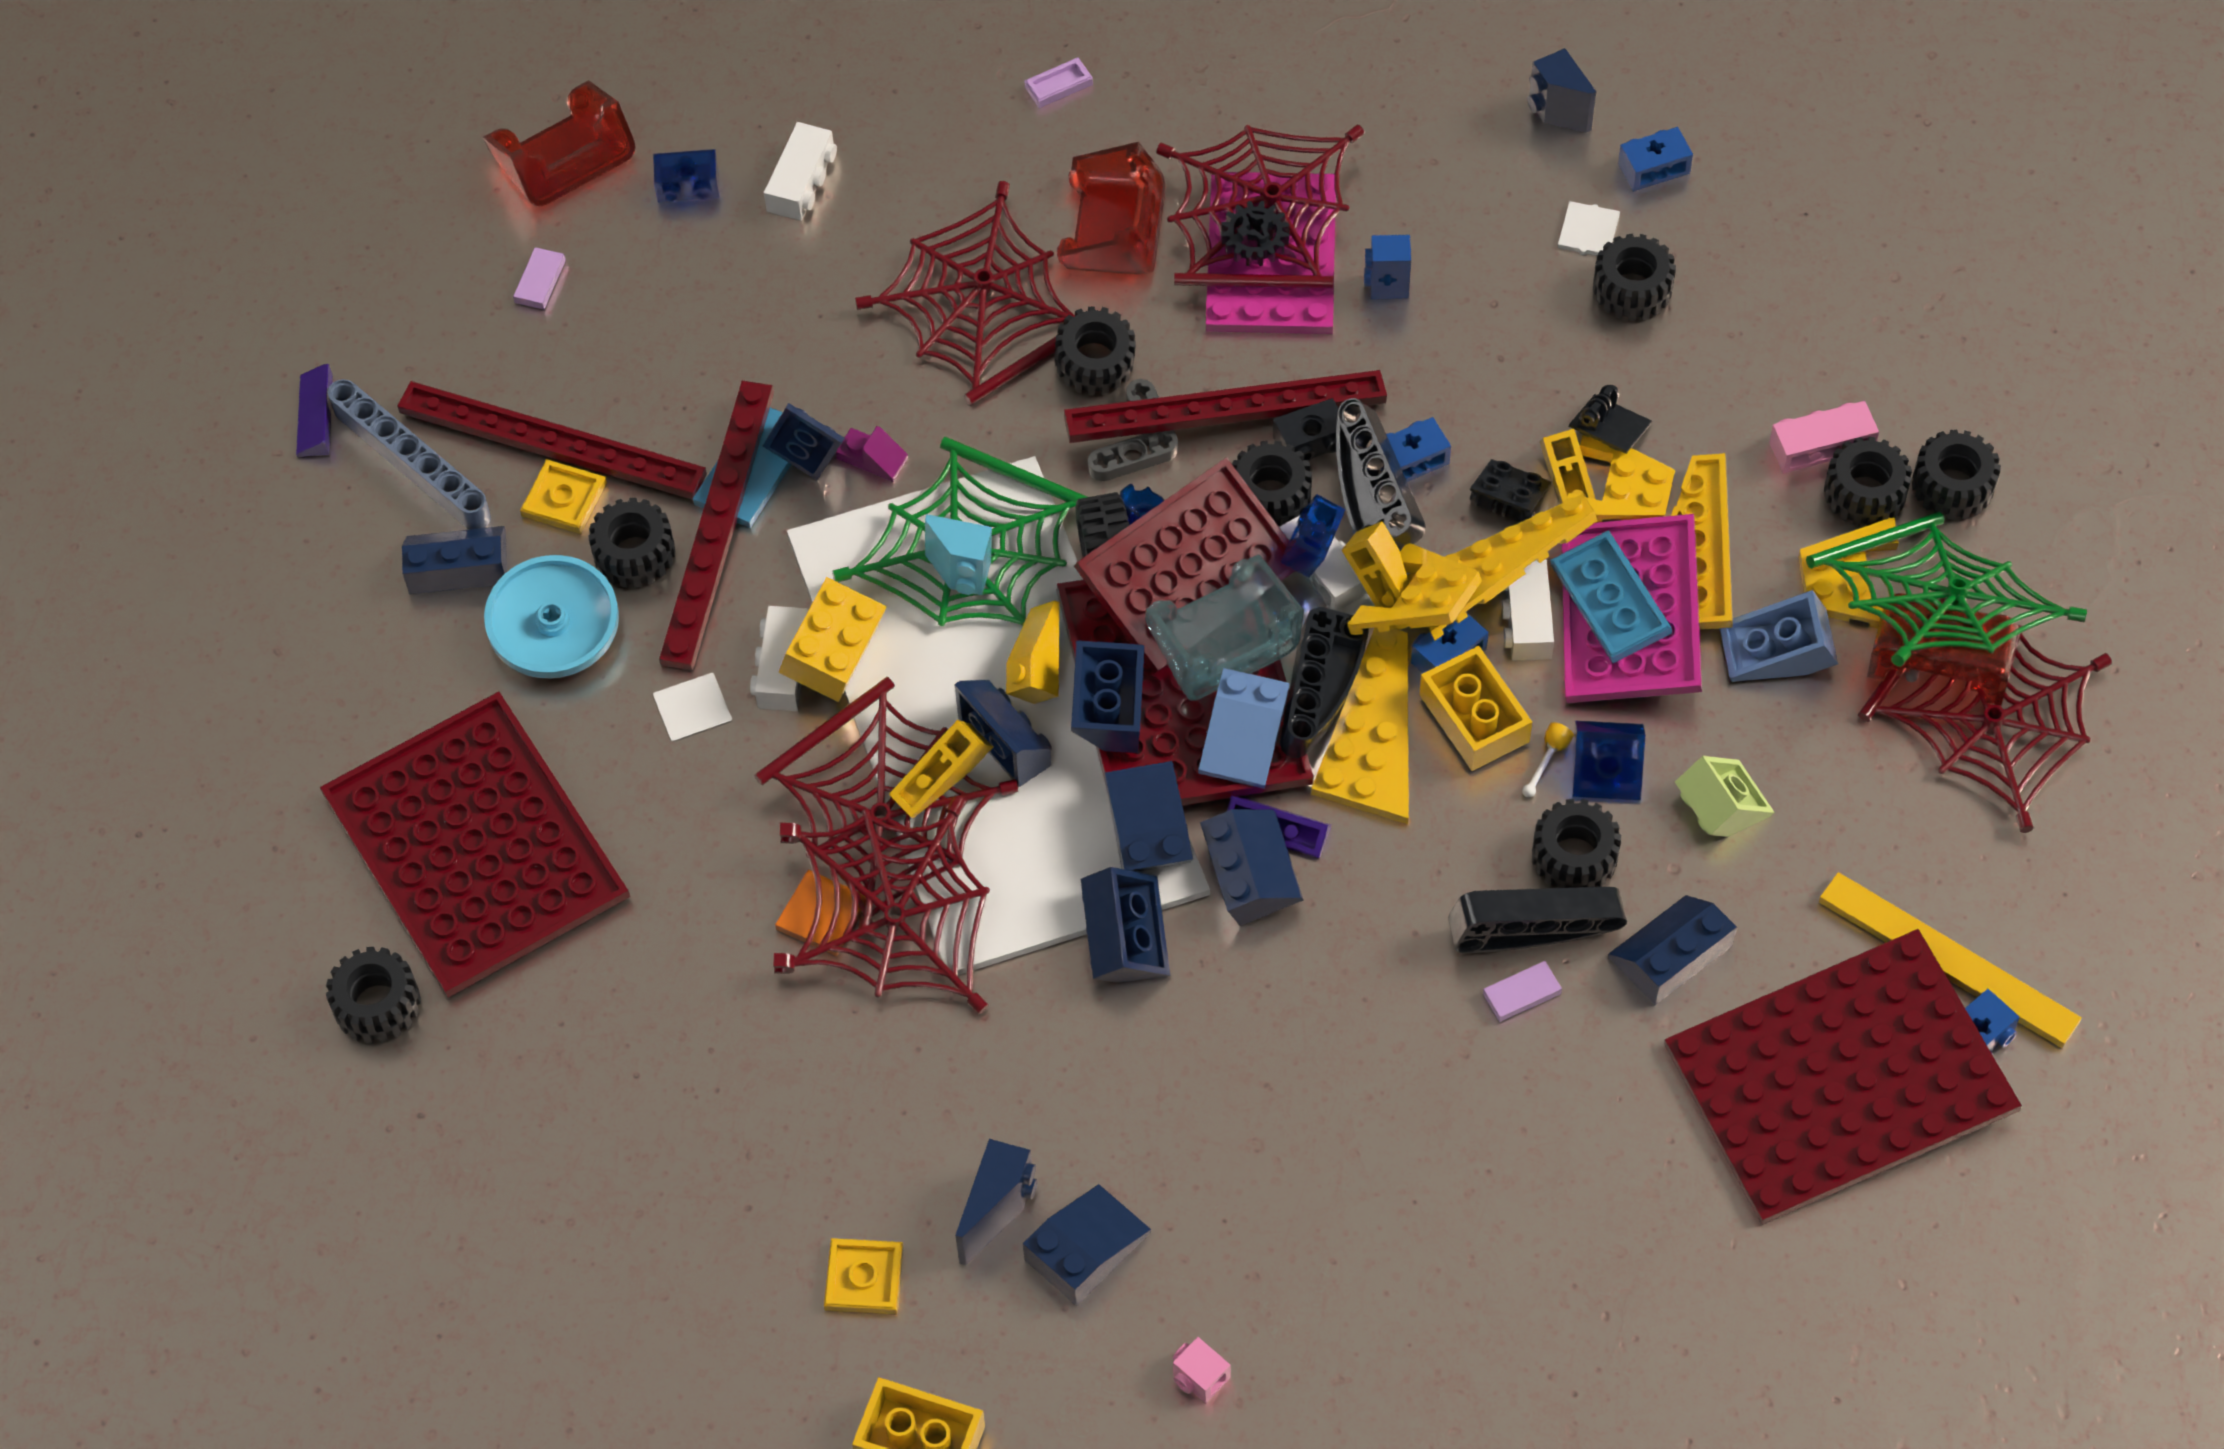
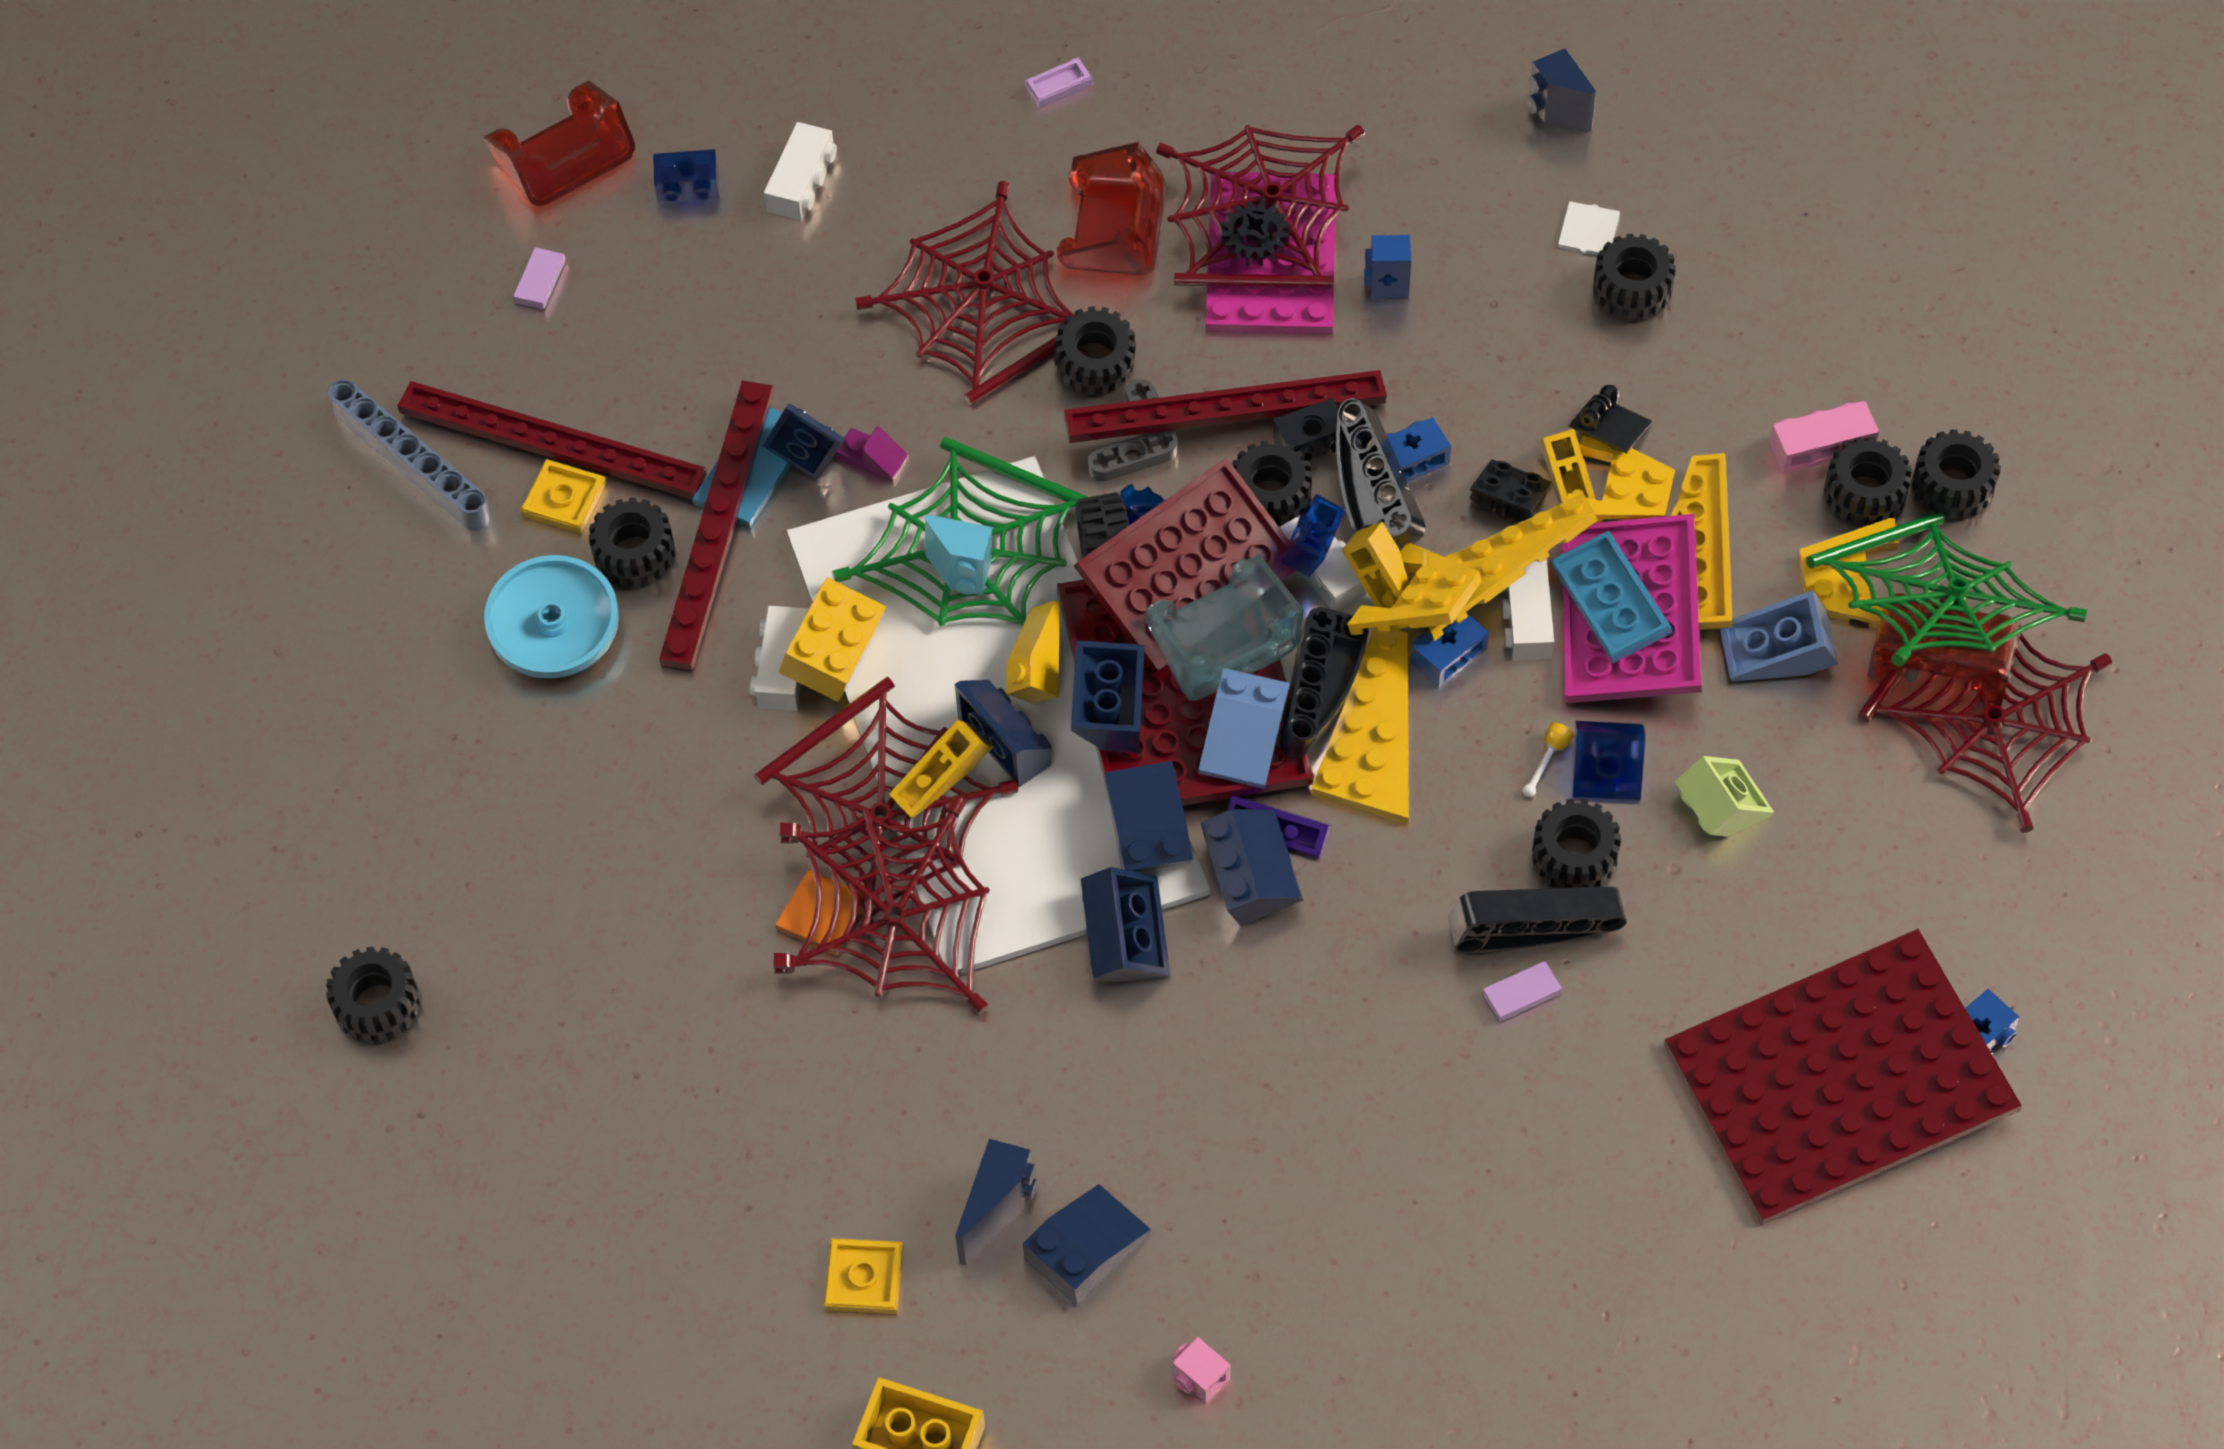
(314, 412): dark purple slope -> none
(454, 559): dark blue slope -> none
(474, 843): dark red plate -> none
(692, 706): white sticker -> none
(1475, 708): yellow brick -> none
(1655, 158): blue brick -> none
(1674, 947): dark blue slope -> none
(1958, 963): yellow tile -> none

